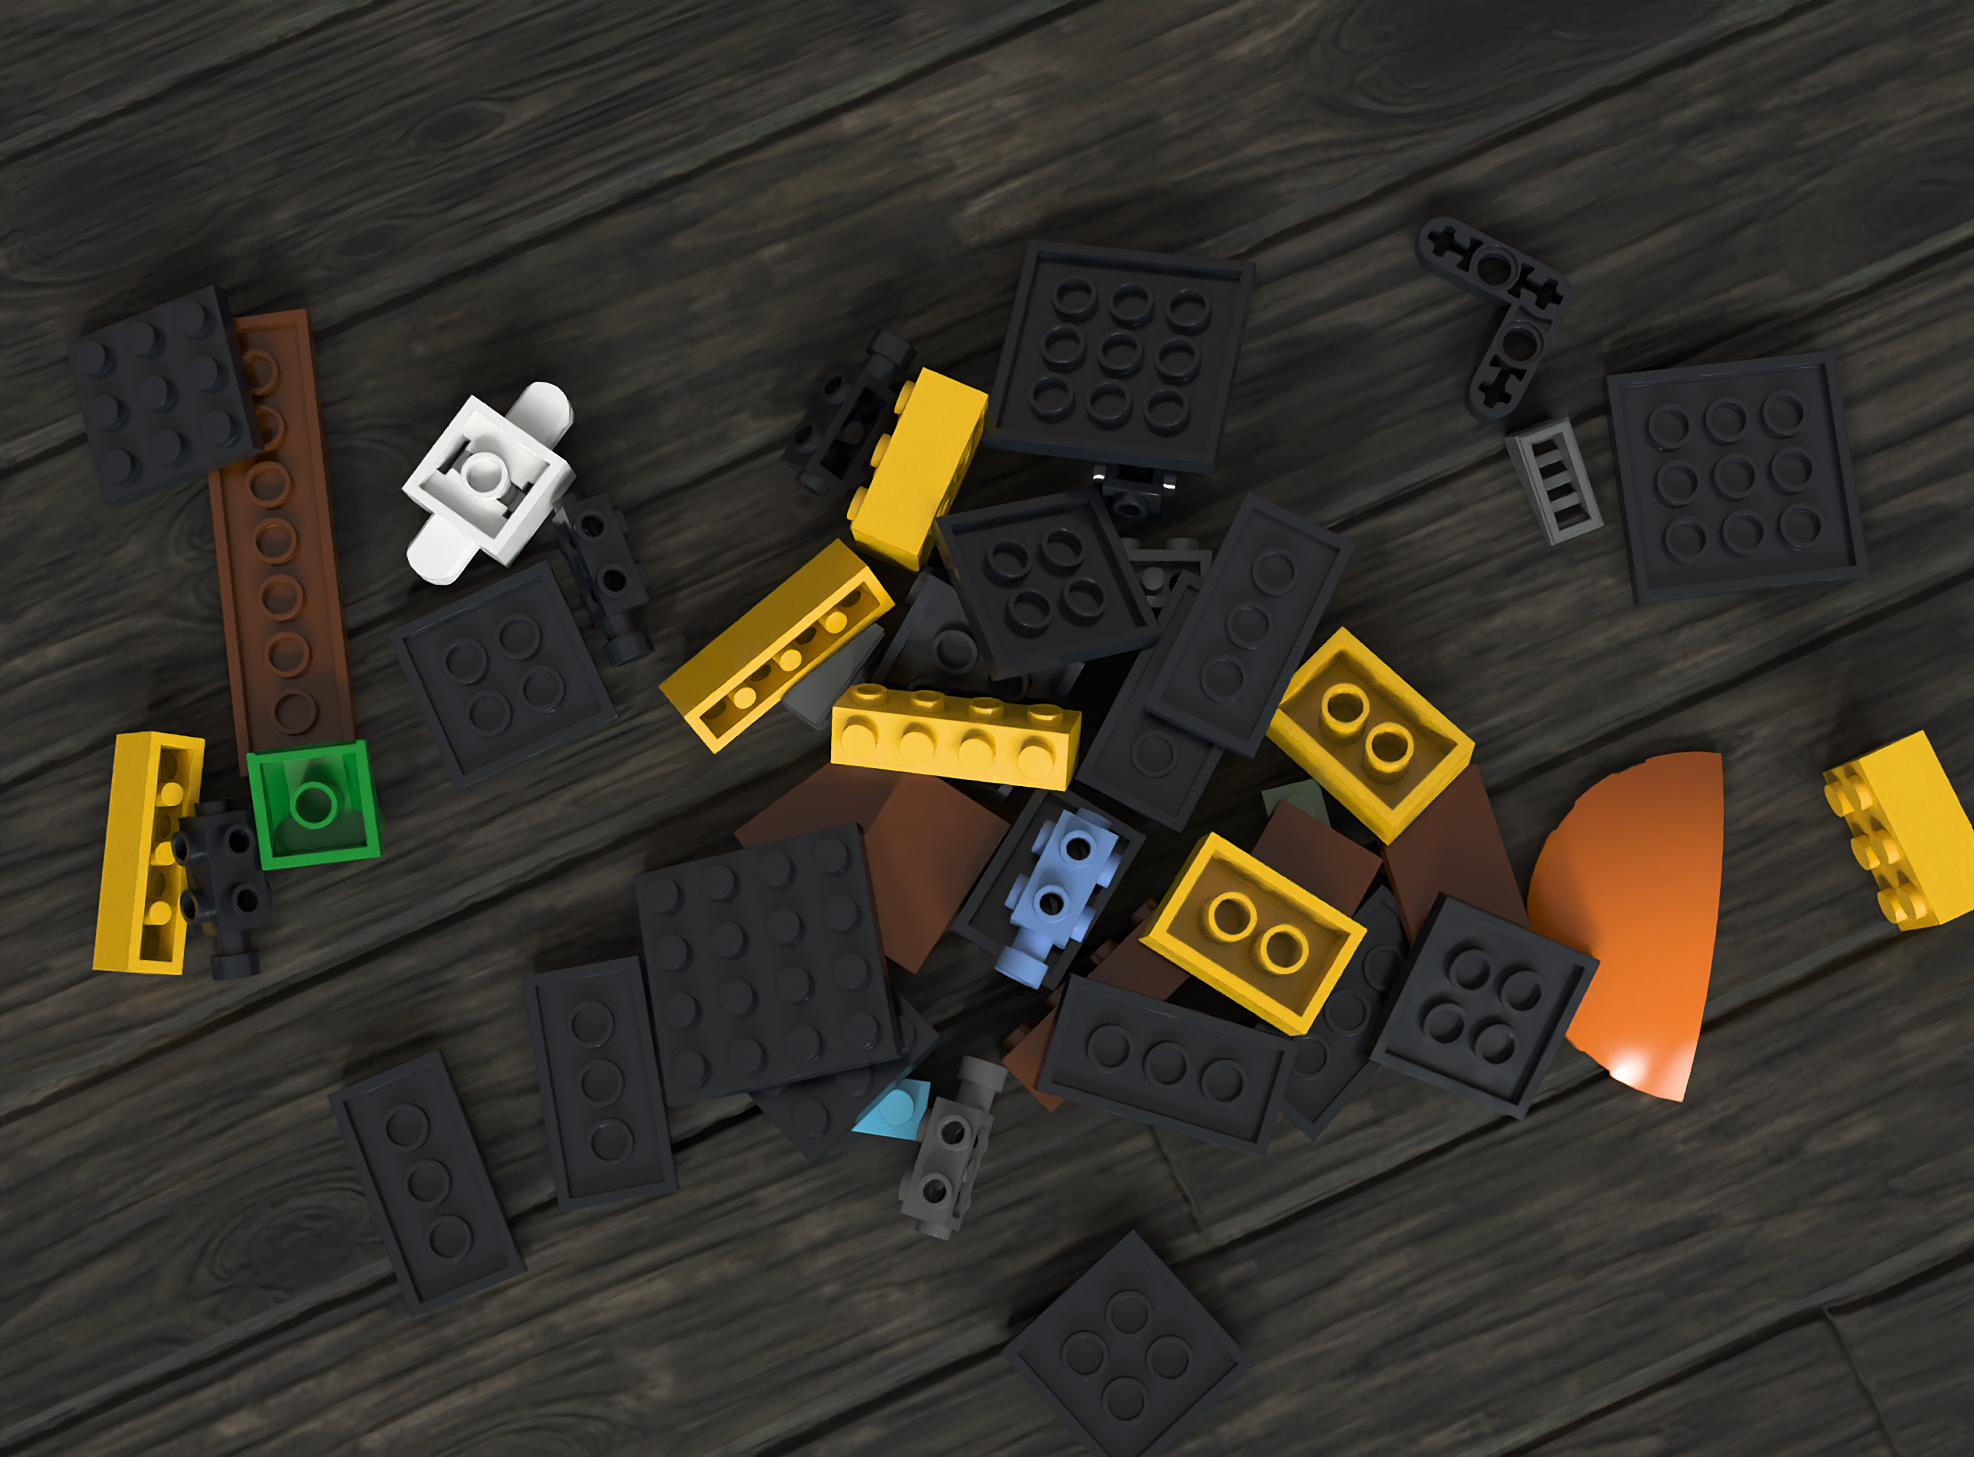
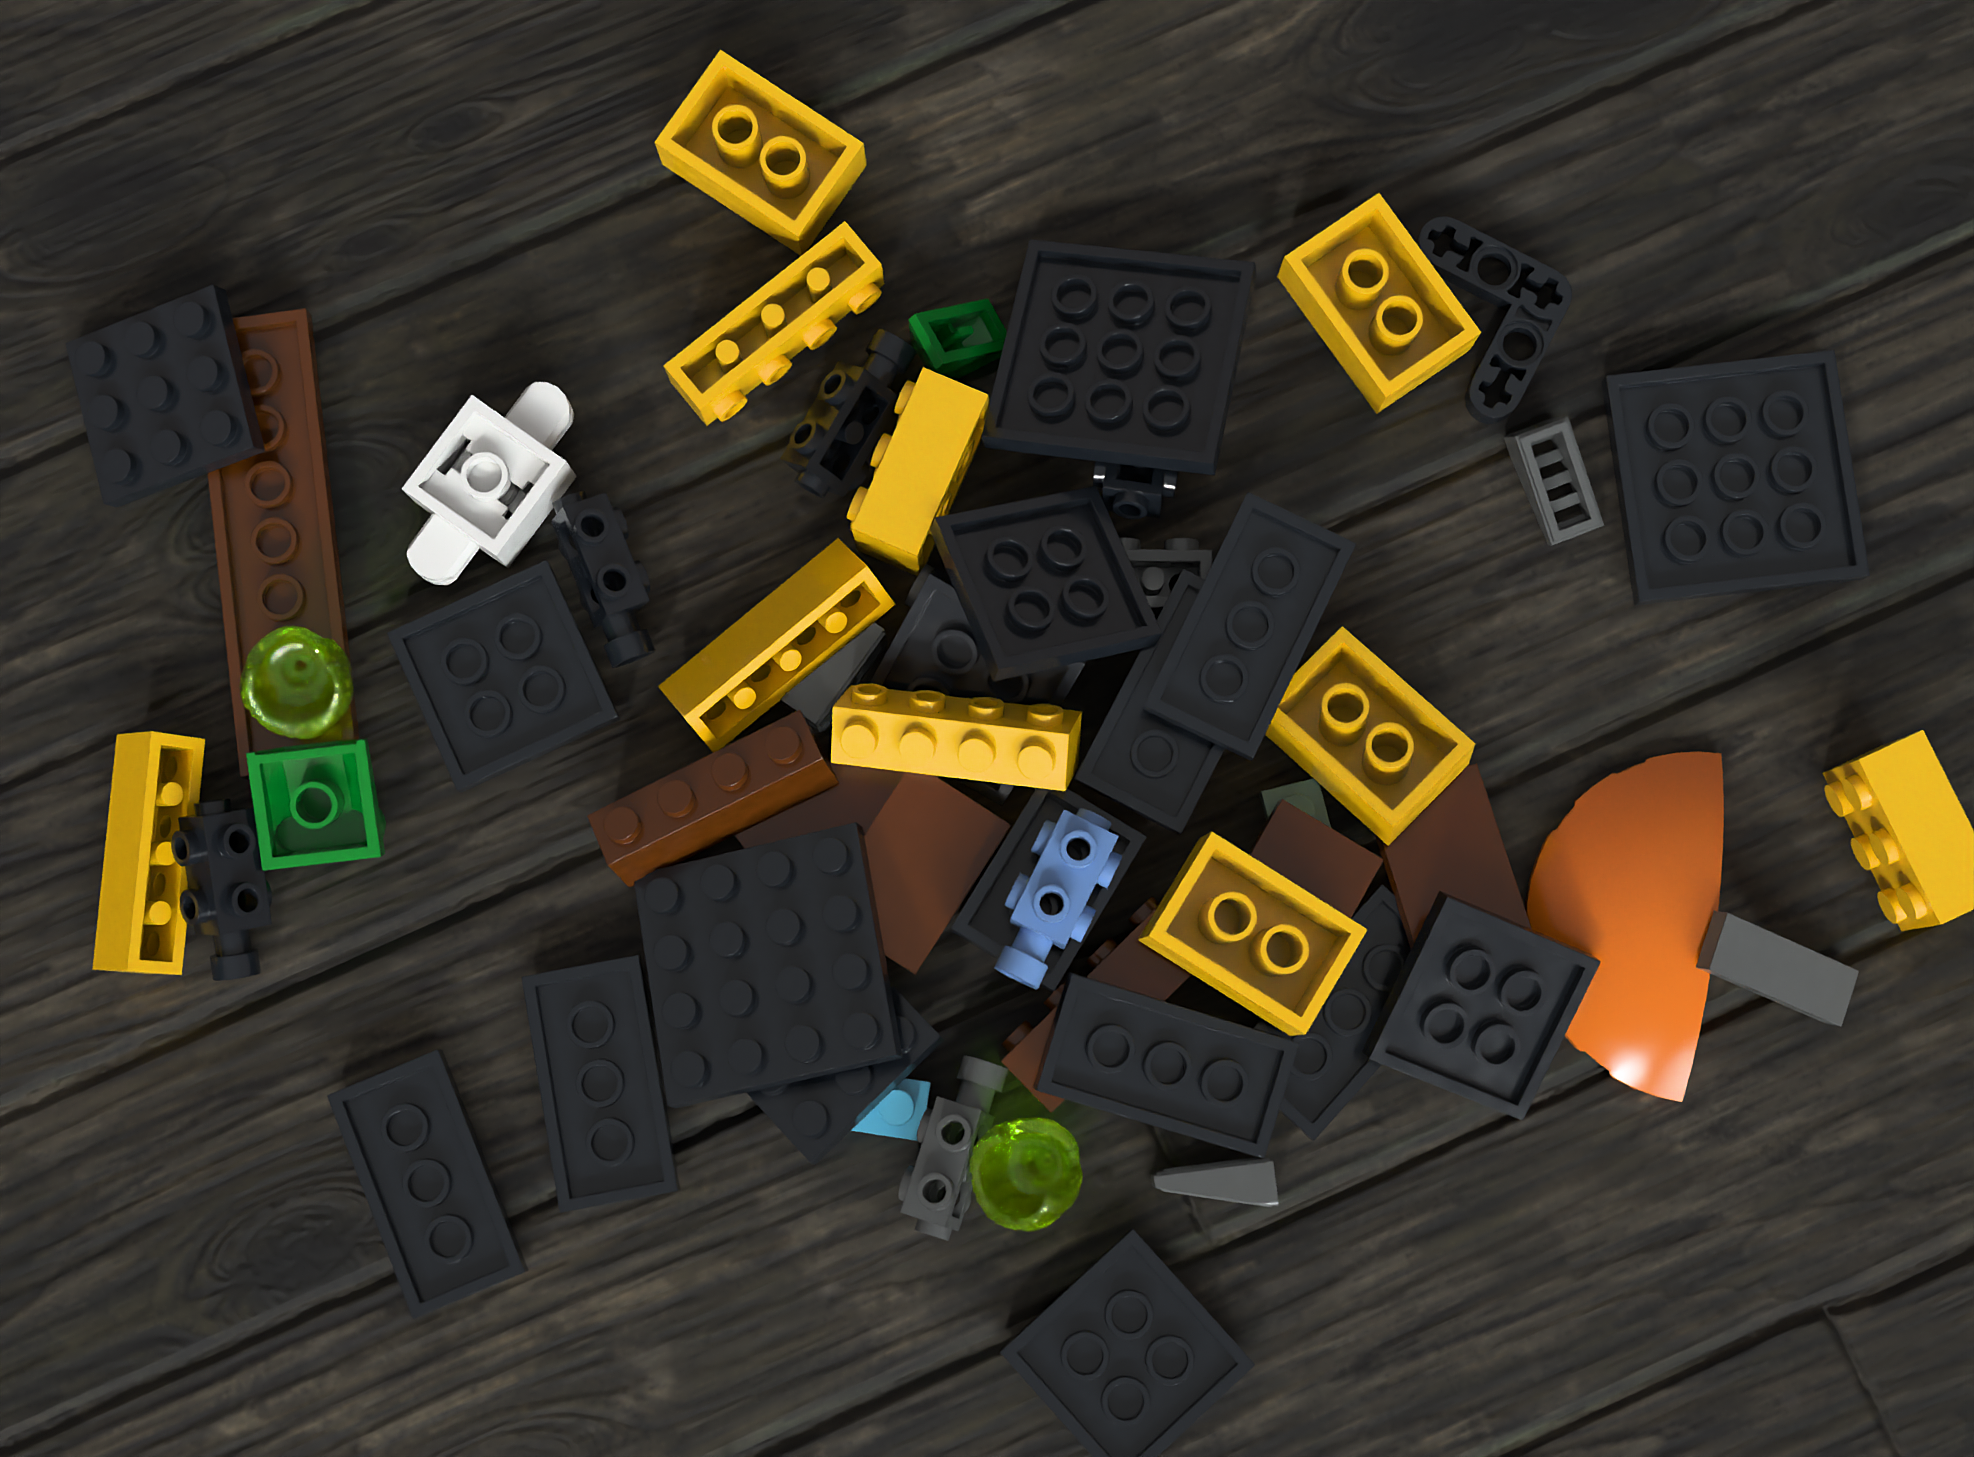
(296, 698): none -> clear neon green piece
(713, 798): none -> reddish brown brick
(761, 153): none -> yellow brick
(776, 324): none -> yellow brick
(958, 337): none -> green slope
(1010, 1184): none -> clear neon green piece
(1235, 1180): none -> dark grey slope
(1378, 303): none -> yellow brick
(1777, 968): none -> dark grey tile

